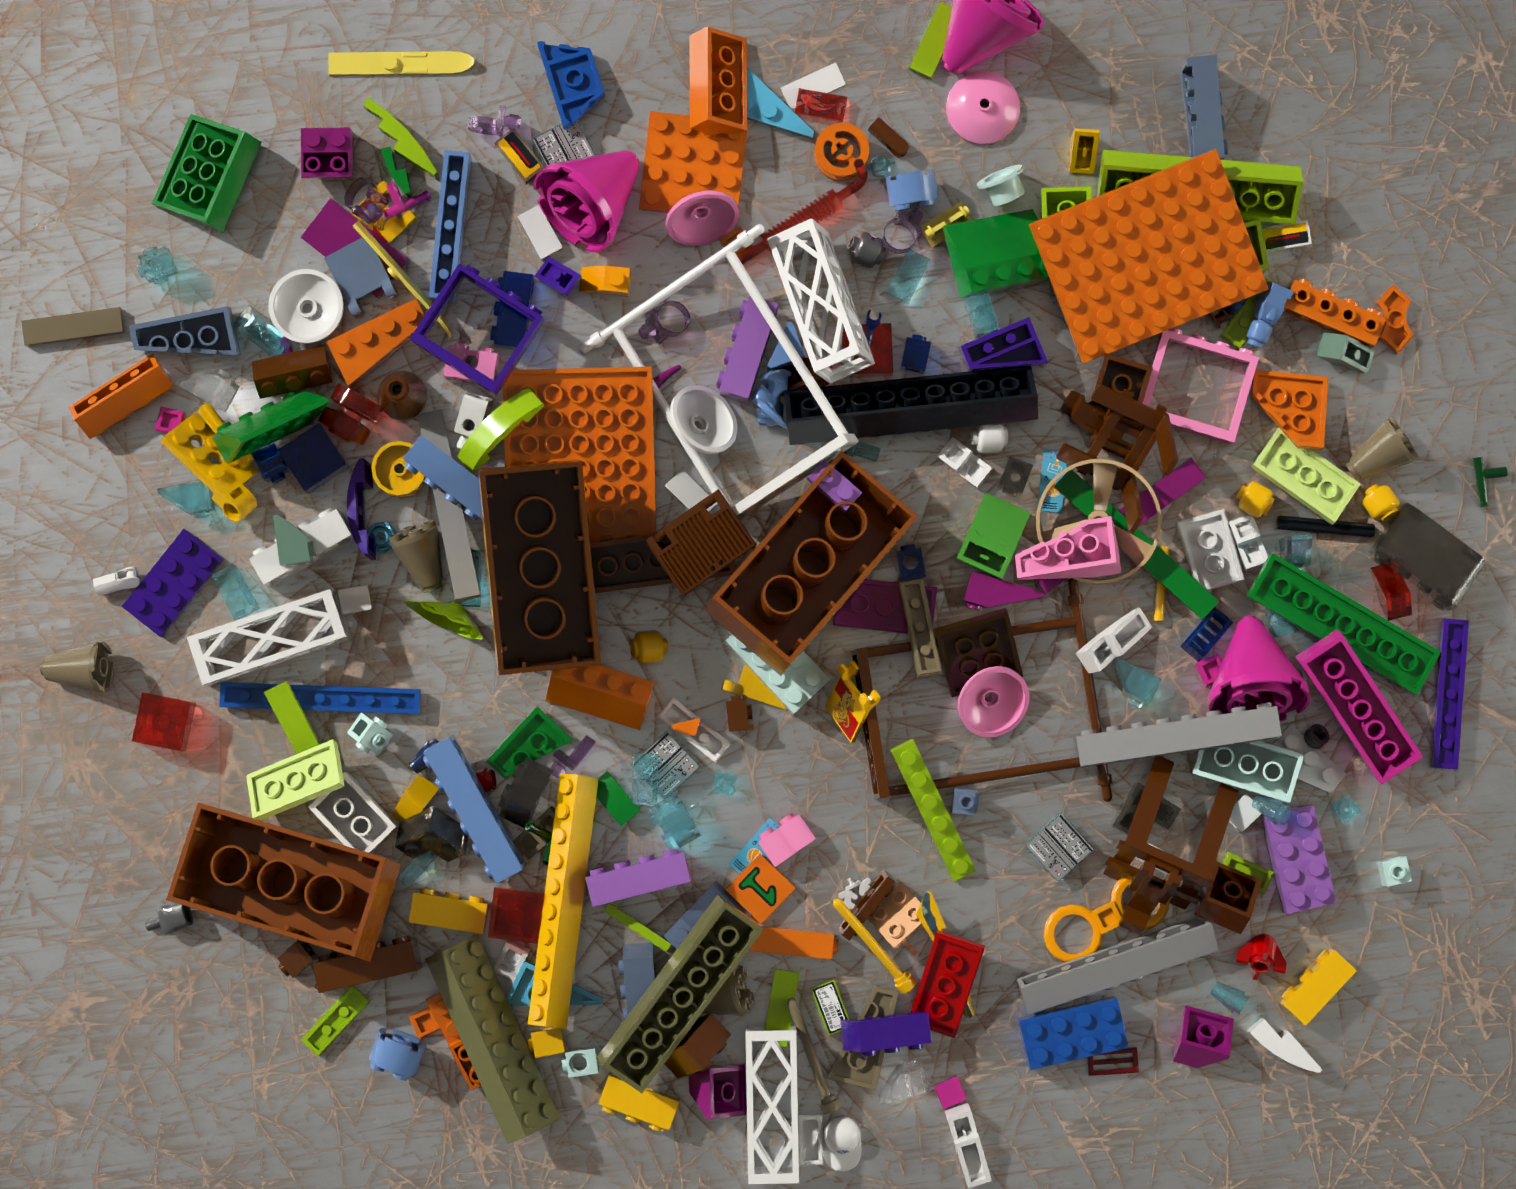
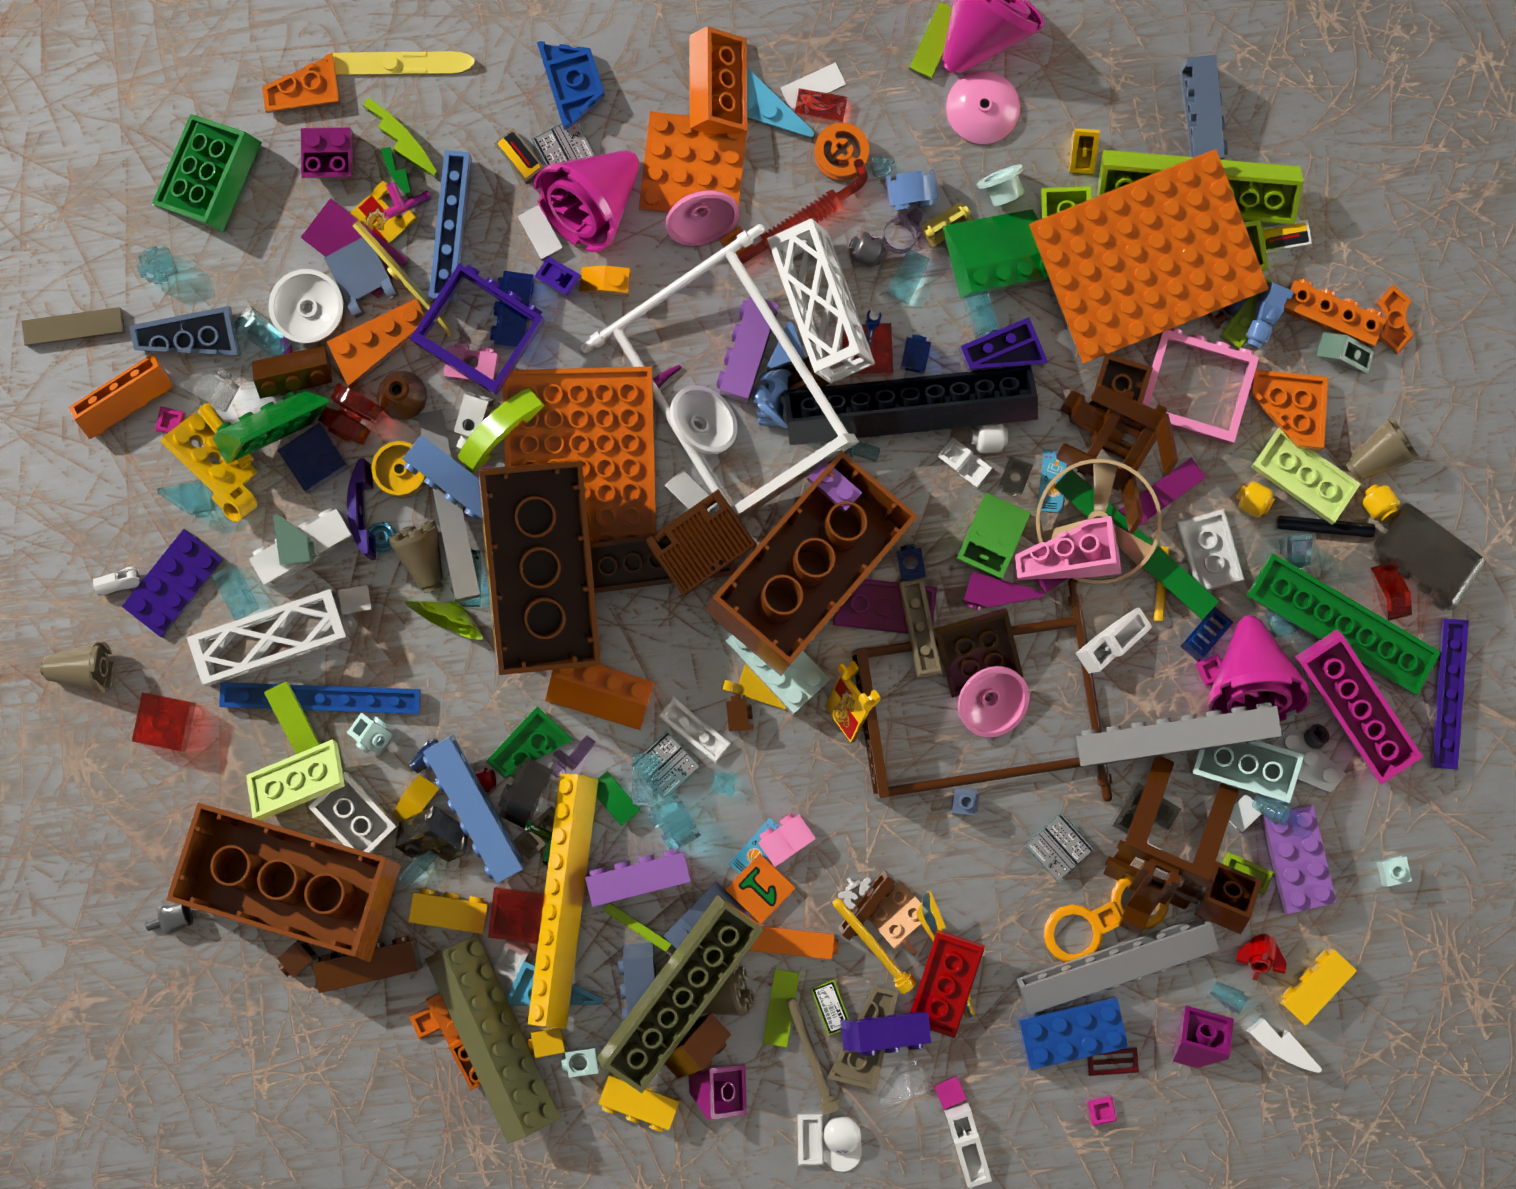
(271, 463): clear blue brick -> none
(304, 88): none -> orange wing
(335, 1020): lime tile -> none
(373, 205): piece -> none
(397, 1053): medium blue brick -> none
(494, 126): clear purple piece -> none
(648, 646): yellow head -> none
(654, 329): piece -> none
(688, 727): orange slope -> none
(774, 1171): white piece -> none
(889, 138): reddish brown bar -> none
(932, 810): lime plate -> none
(1101, 1110): none -> dark pink tile
(1135, 683): clear light blue slope -> none
(1248, 542): white slope -> none
(1338, 808): clear light blue plate -> none
(1482, 474): dark green piece -> none

